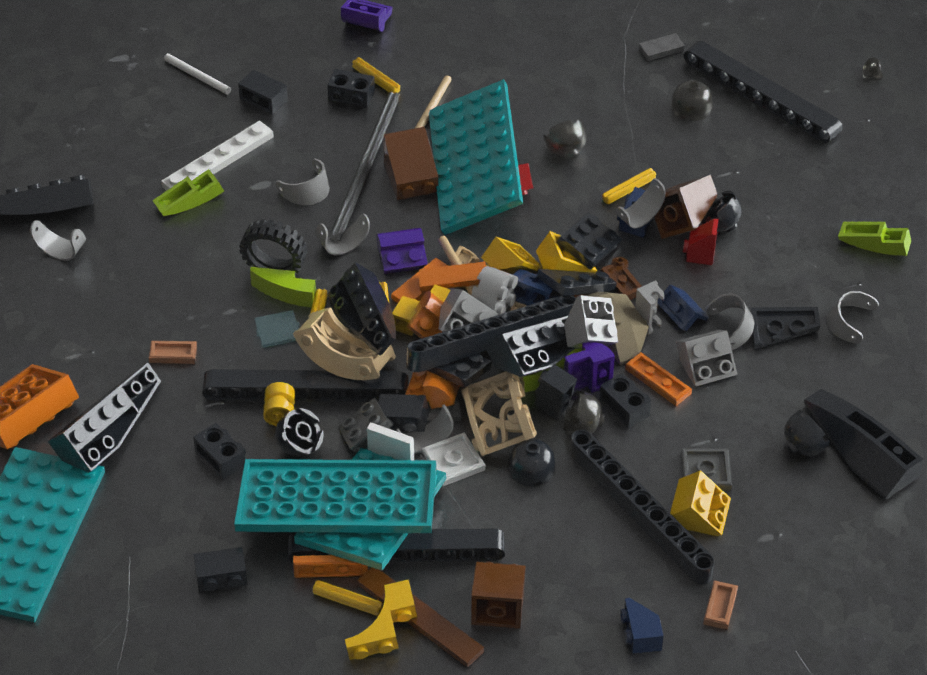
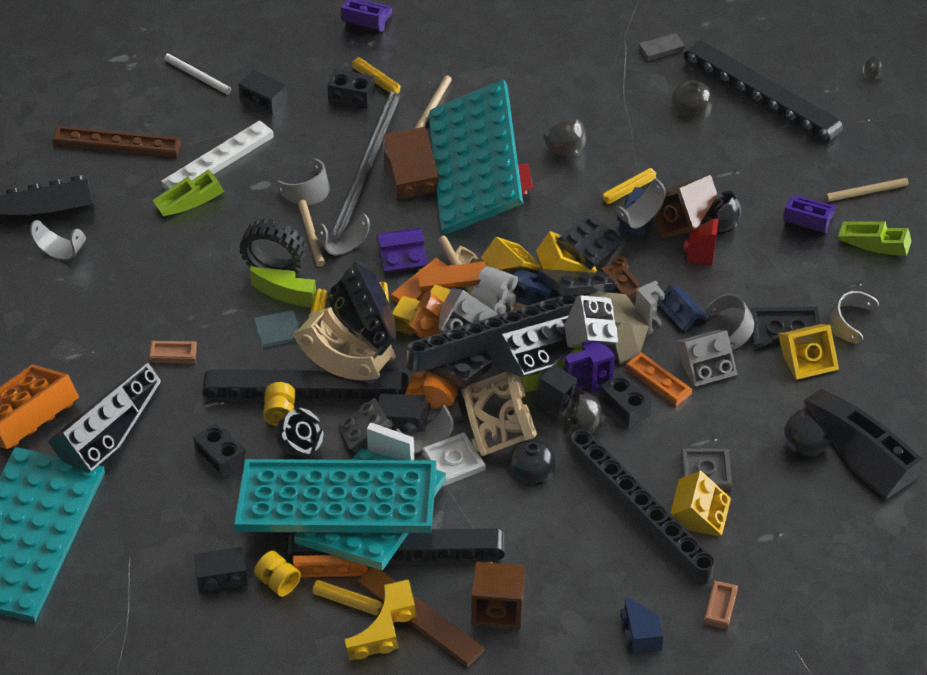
(116, 141): none -> reddish brown tile
(276, 573): none -> yellow wheel
(311, 233): none -> tan bar
(808, 213): none -> dark purple brick
(809, 351): none -> yellow slope
(866, 189): none -> tan bar

